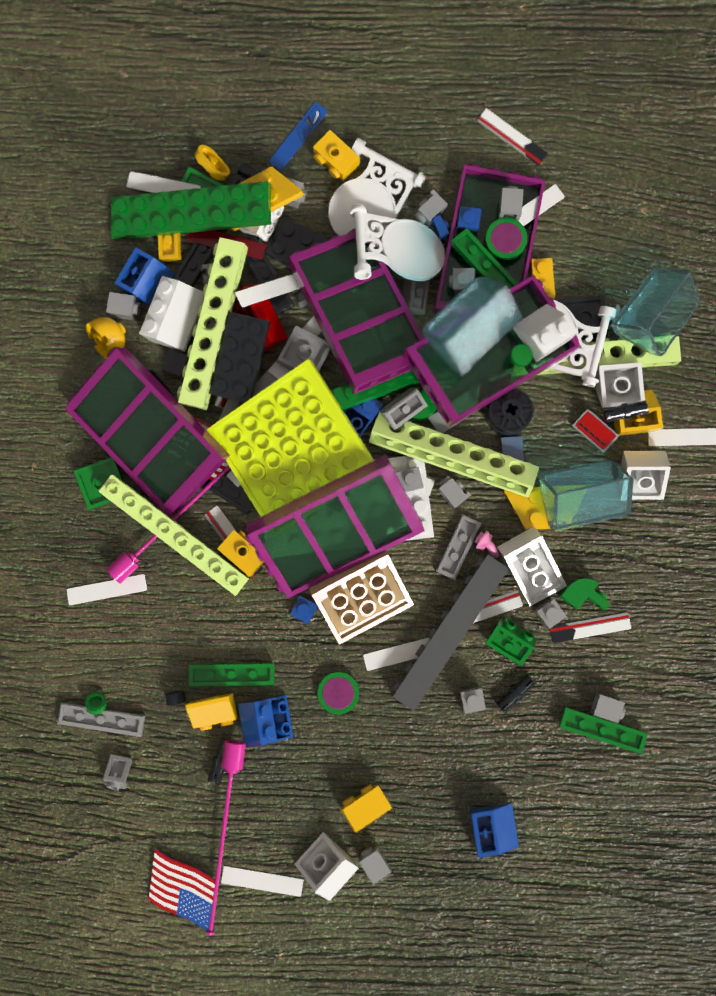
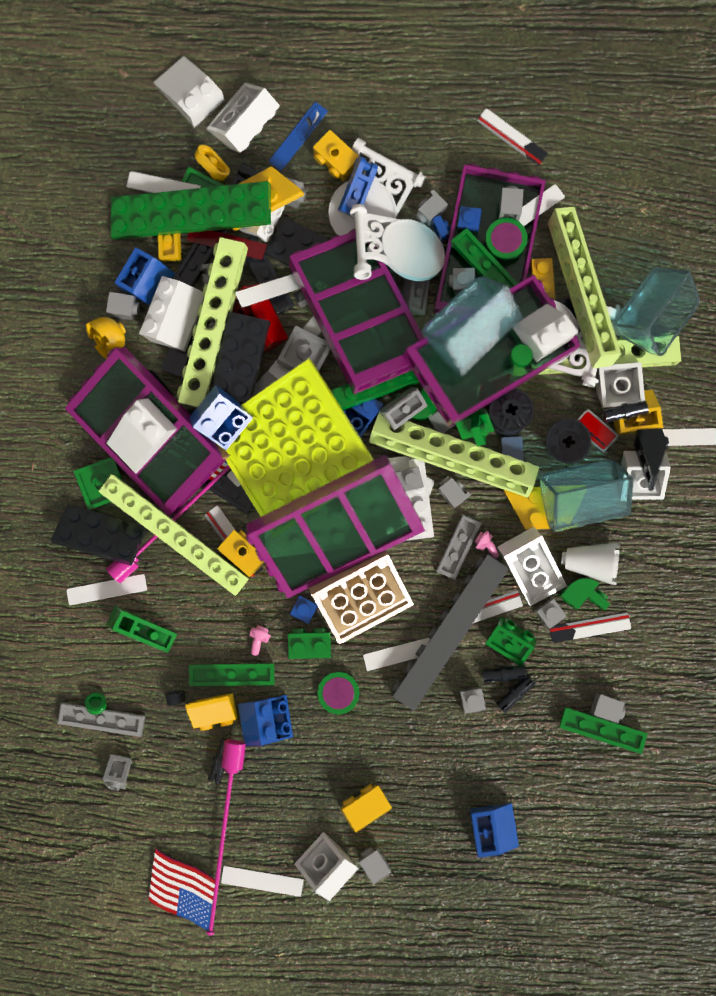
(99, 534): none -> black plate
(140, 434): none -> white slope
(141, 629): none -> green slope
(190, 91): none -> white slope
(220, 418): none -> slope
(243, 116): none -> white slope
(260, 635): none -> bright pink plate
(309, 645): none -> green bracket
(358, 185): none -> blue plate
(476, 425): none -> green brick
(504, 673): none -> black pin
(561, 431): none -> black wheel
(583, 288): none -> yellowish green brick
(594, 561): none -> white cone
(650, 450): none -> black slope

